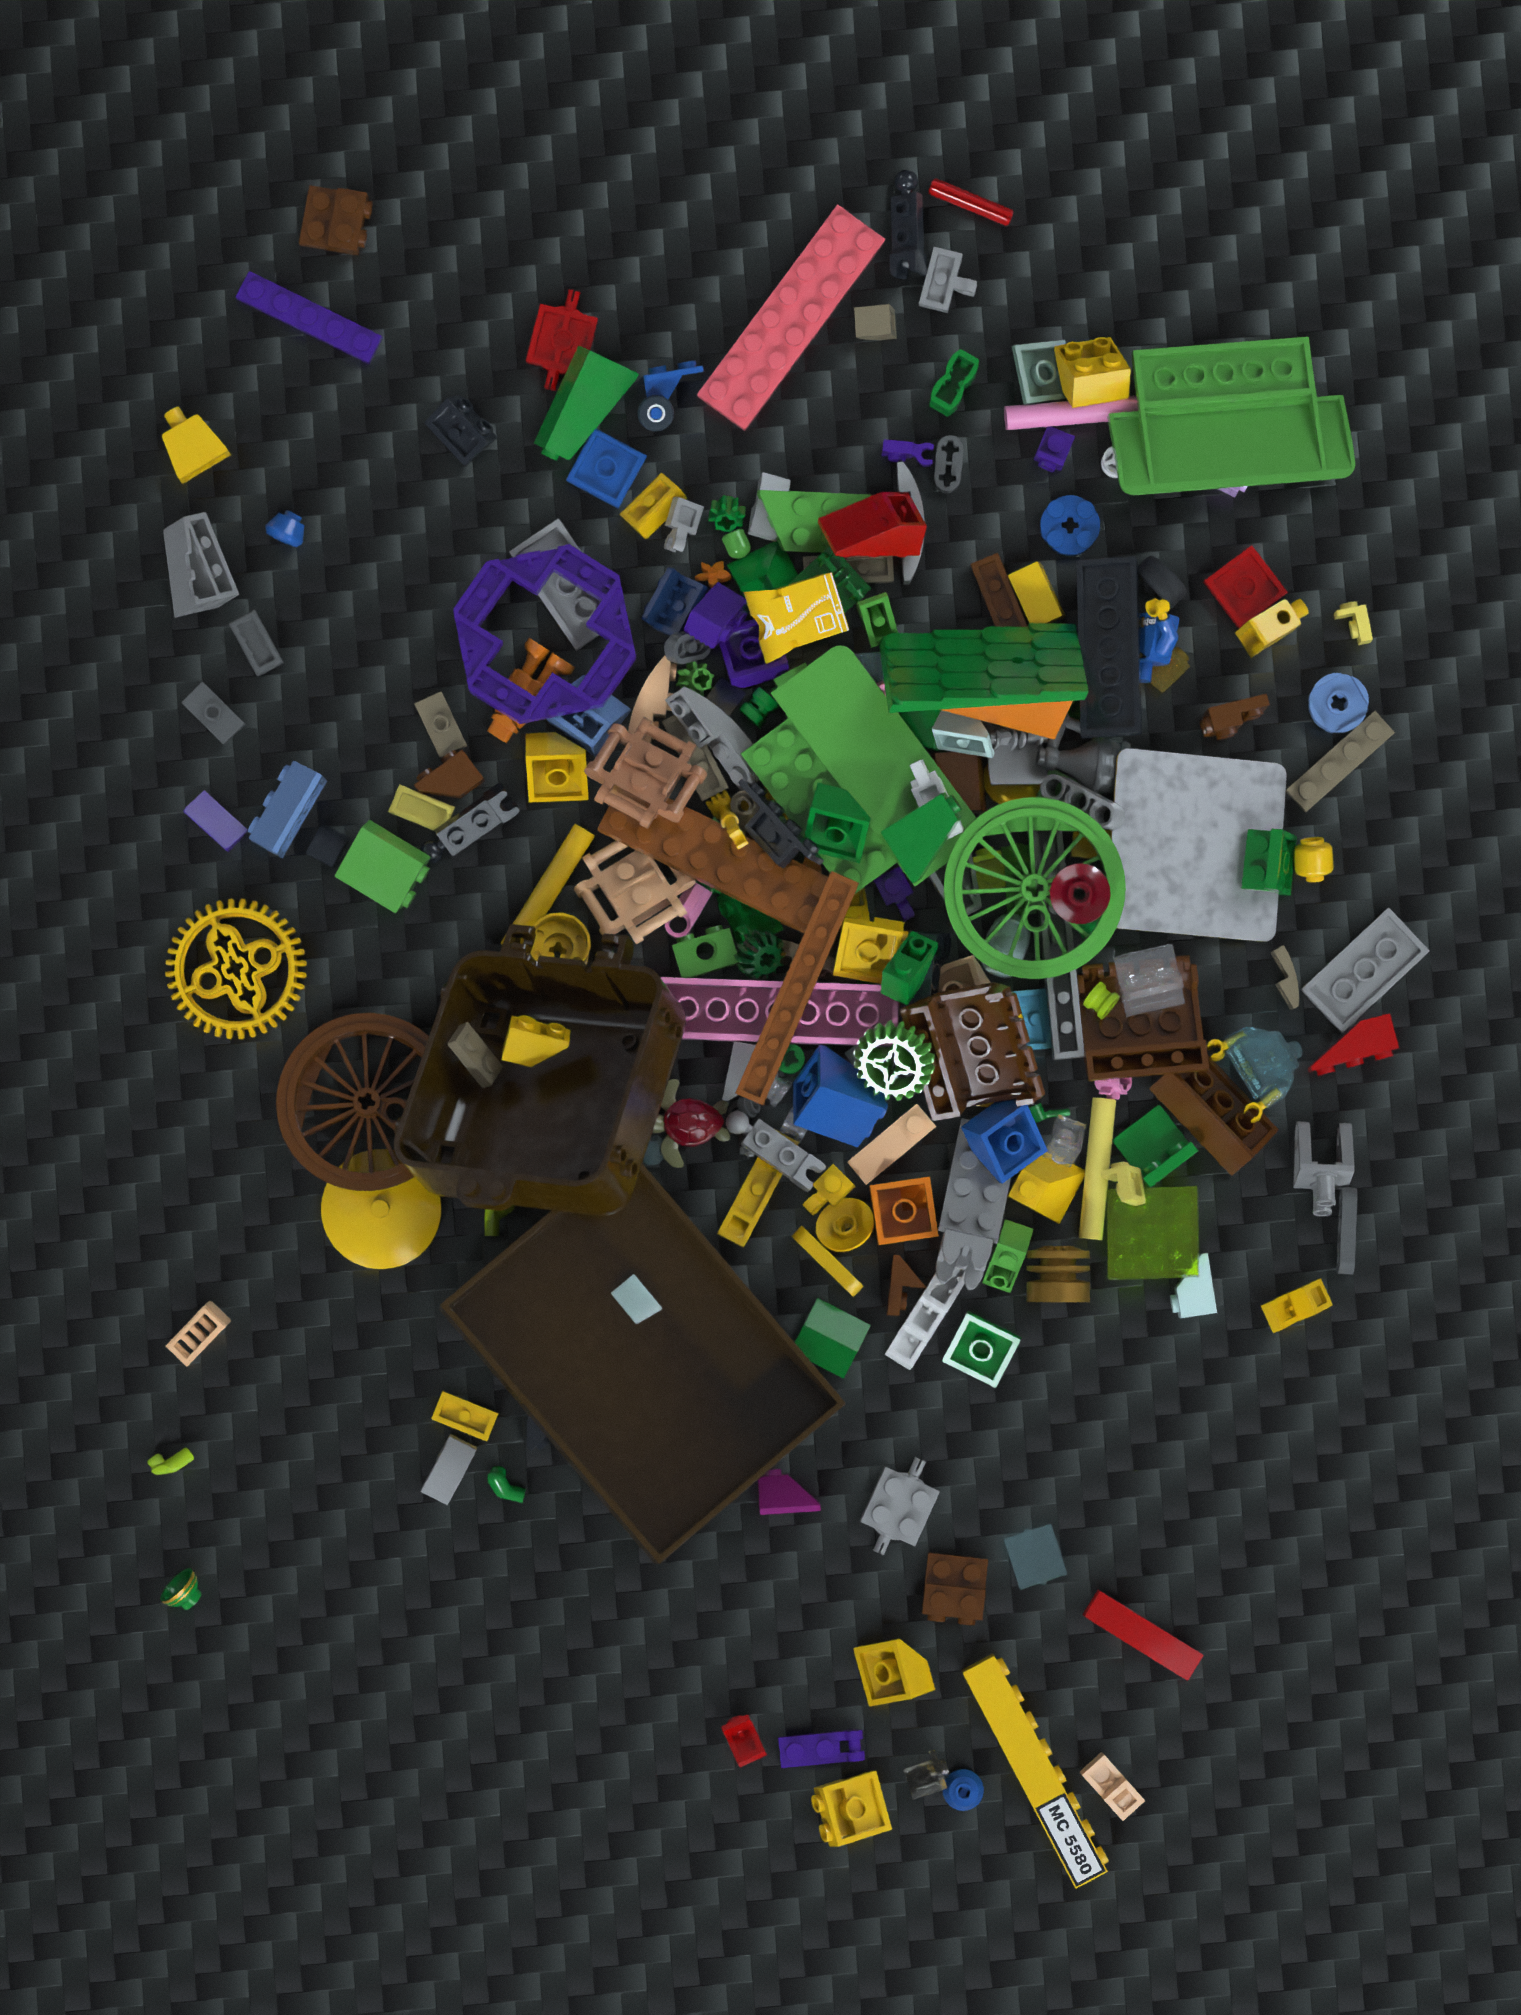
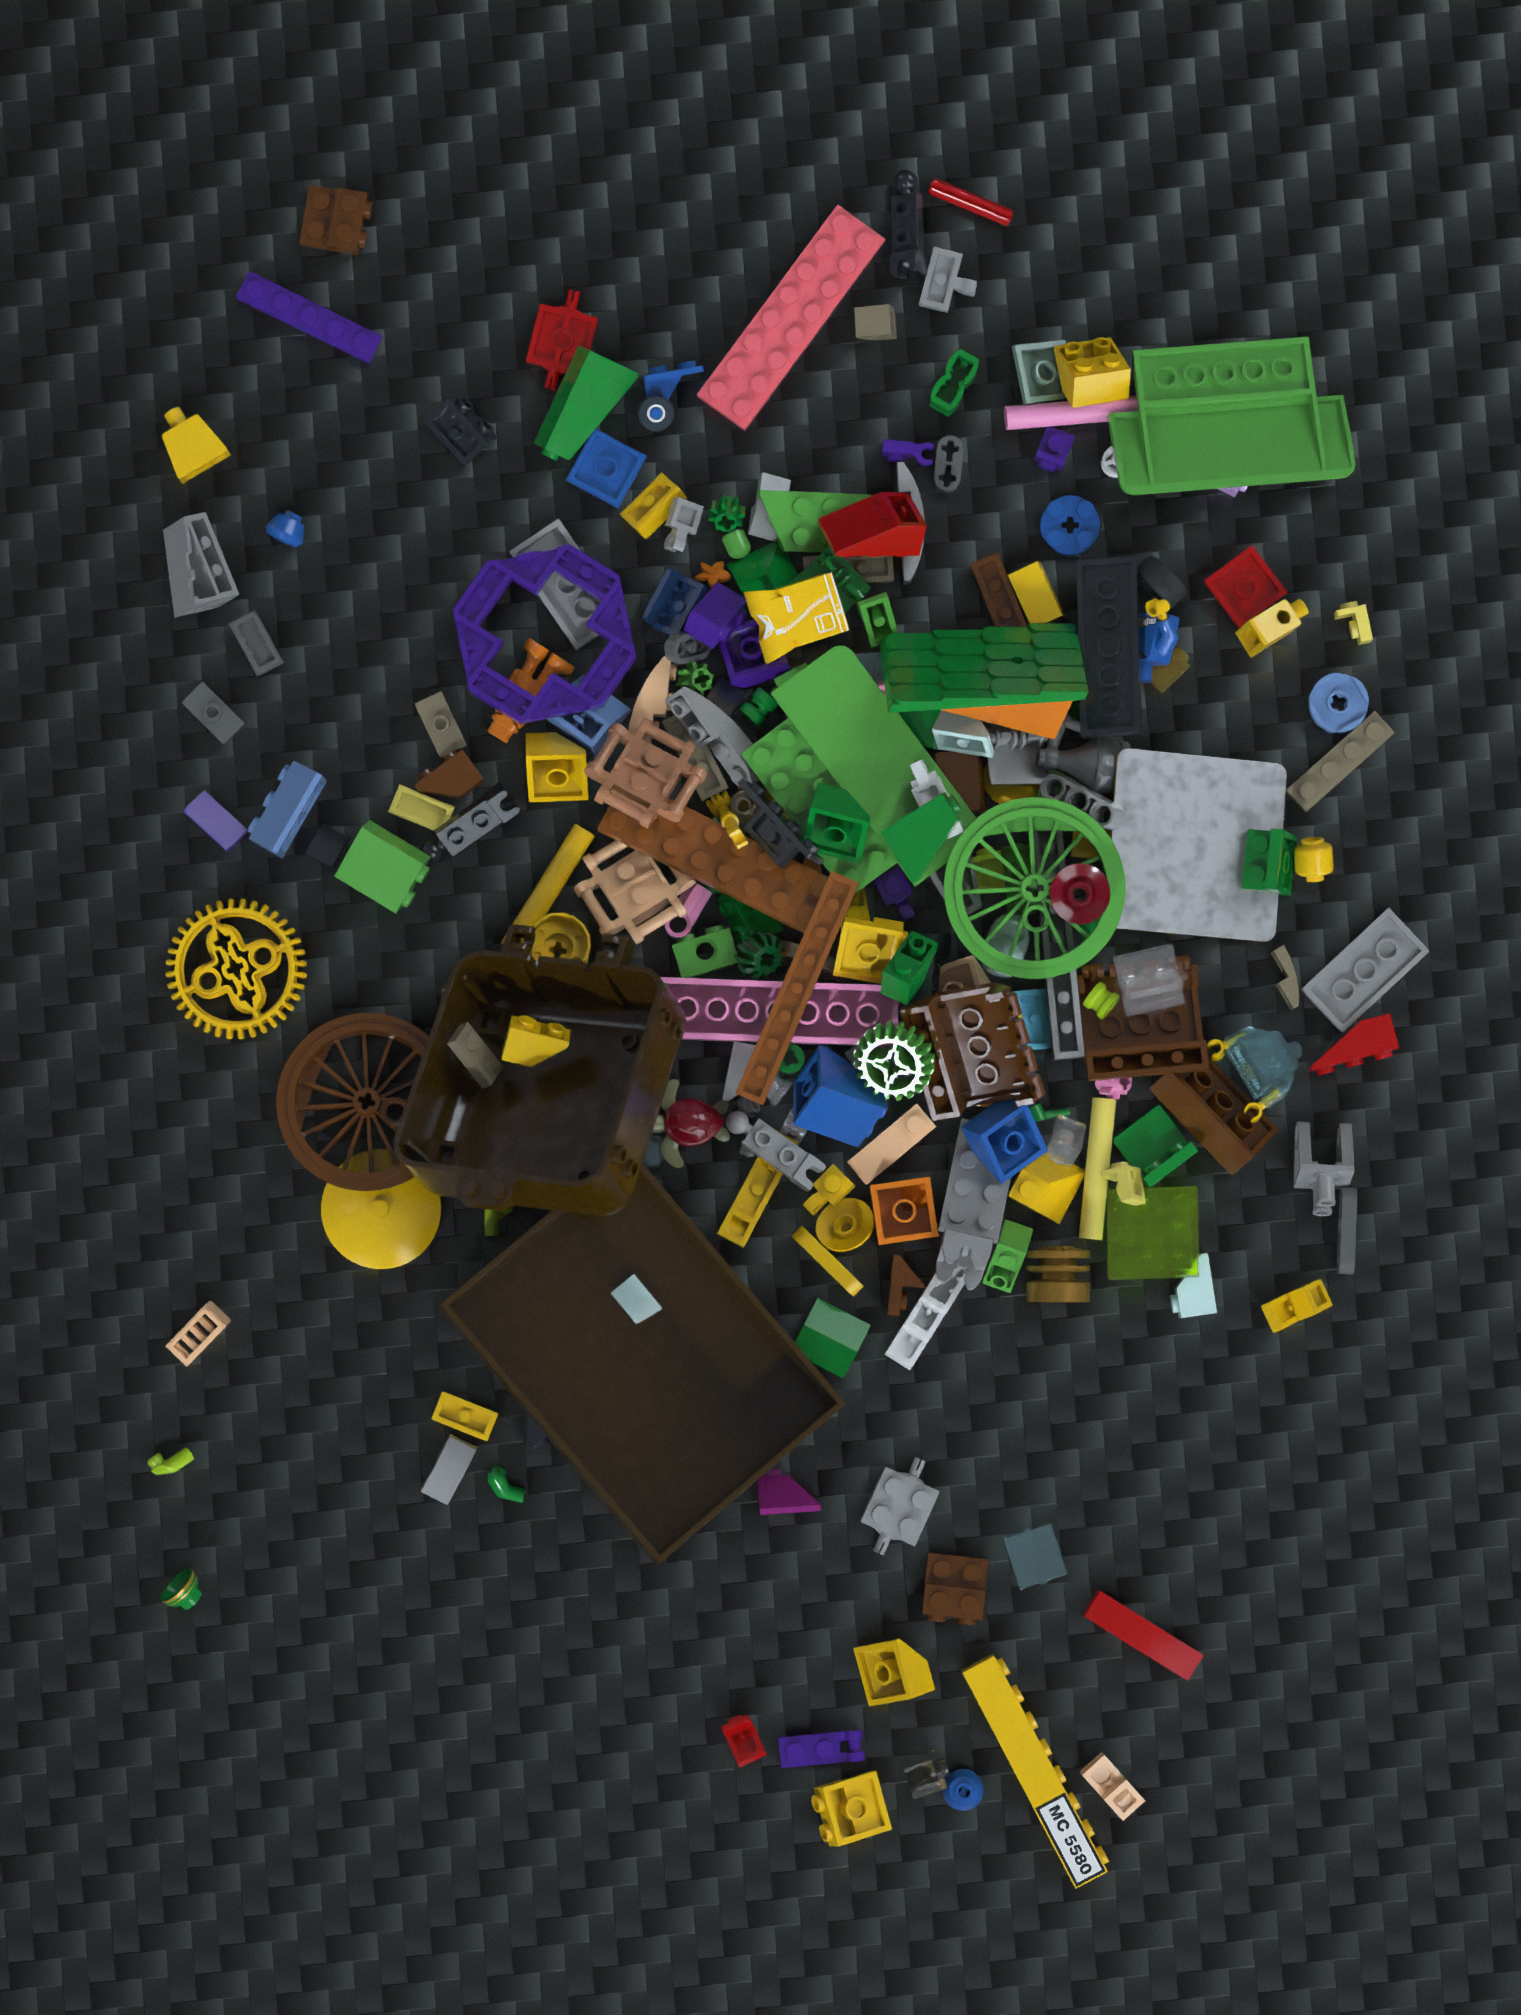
(981, 1349): green slope -> none
(1227, 718): reddish brown plate -> none

